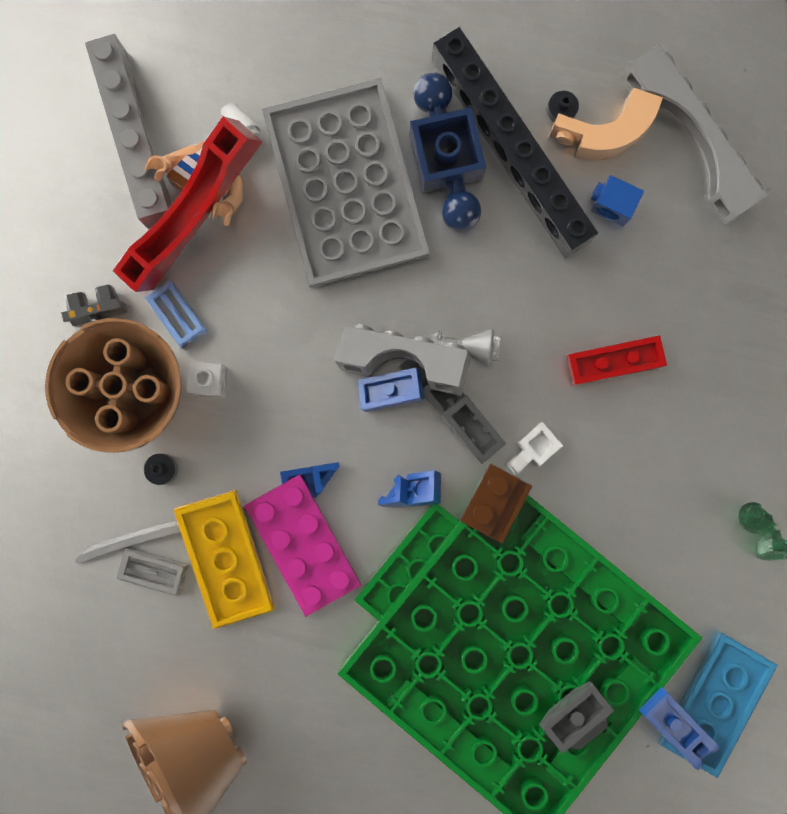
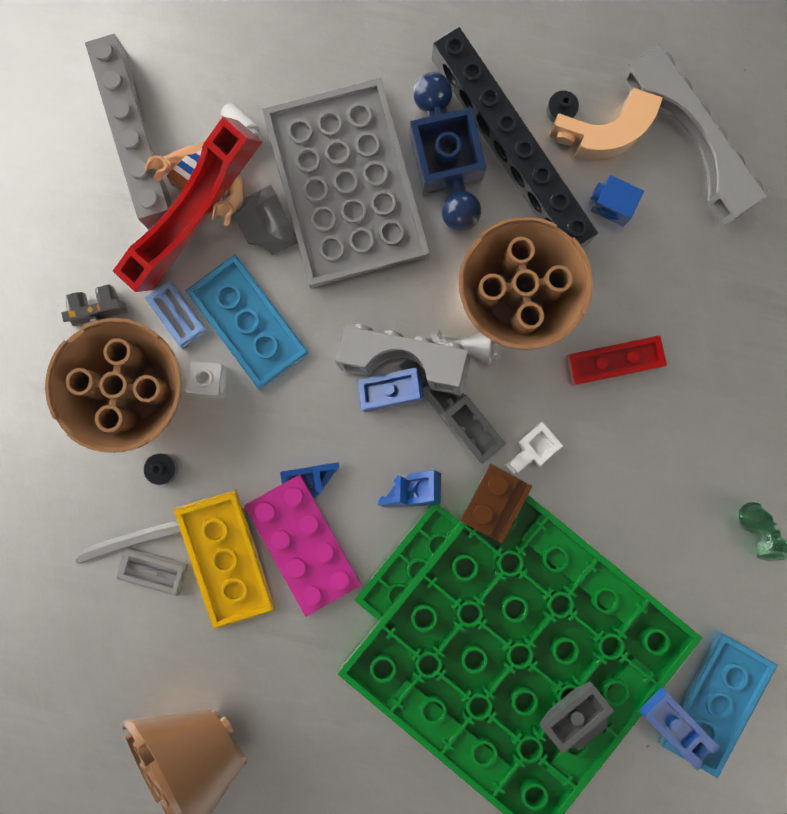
(247, 322): none -> dark azure tile
(265, 221): none -> dark grey slope
(525, 283): none -> medium nougat cone

